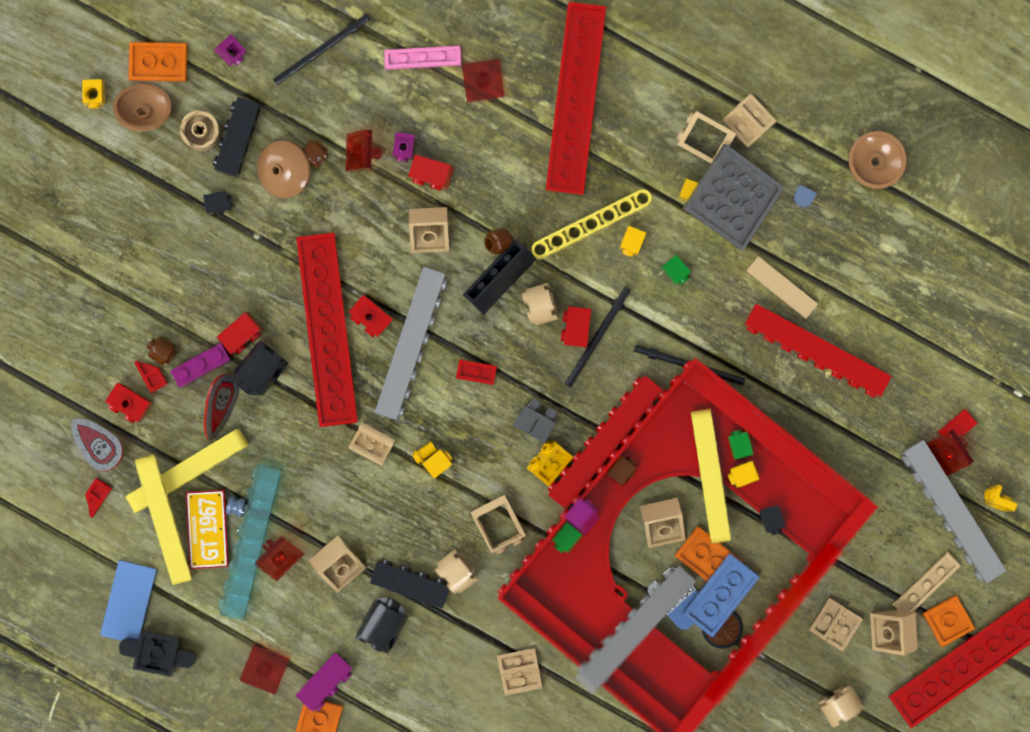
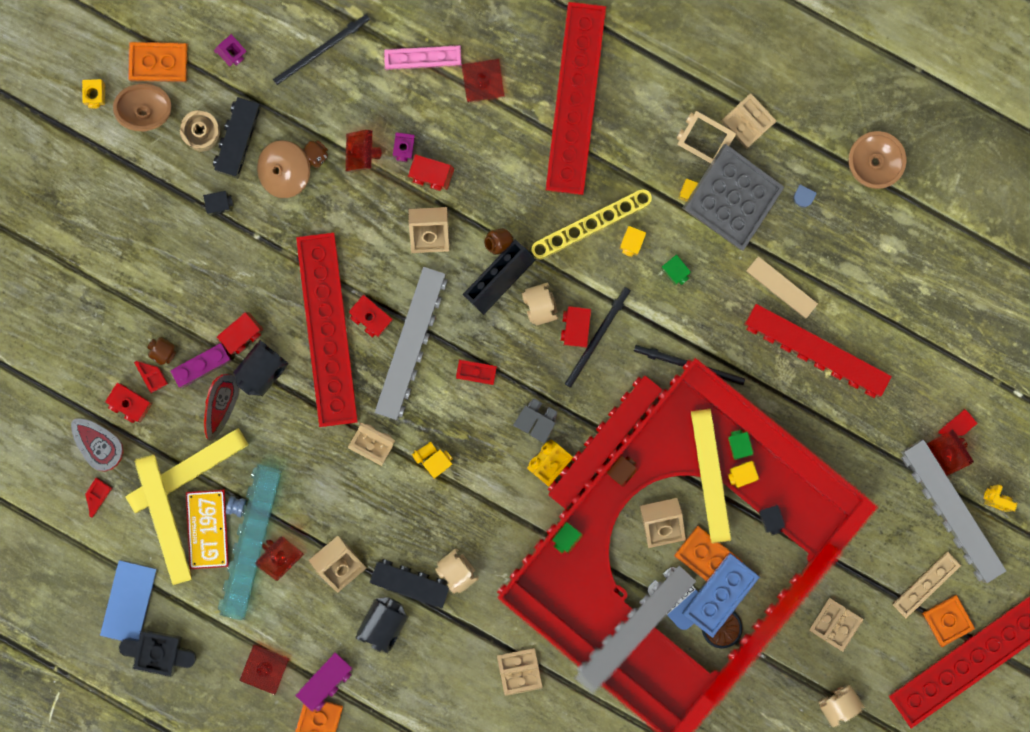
(488, 507): tan window -> none
(583, 516): magenta brick -> none
(894, 631): tan slope -> none

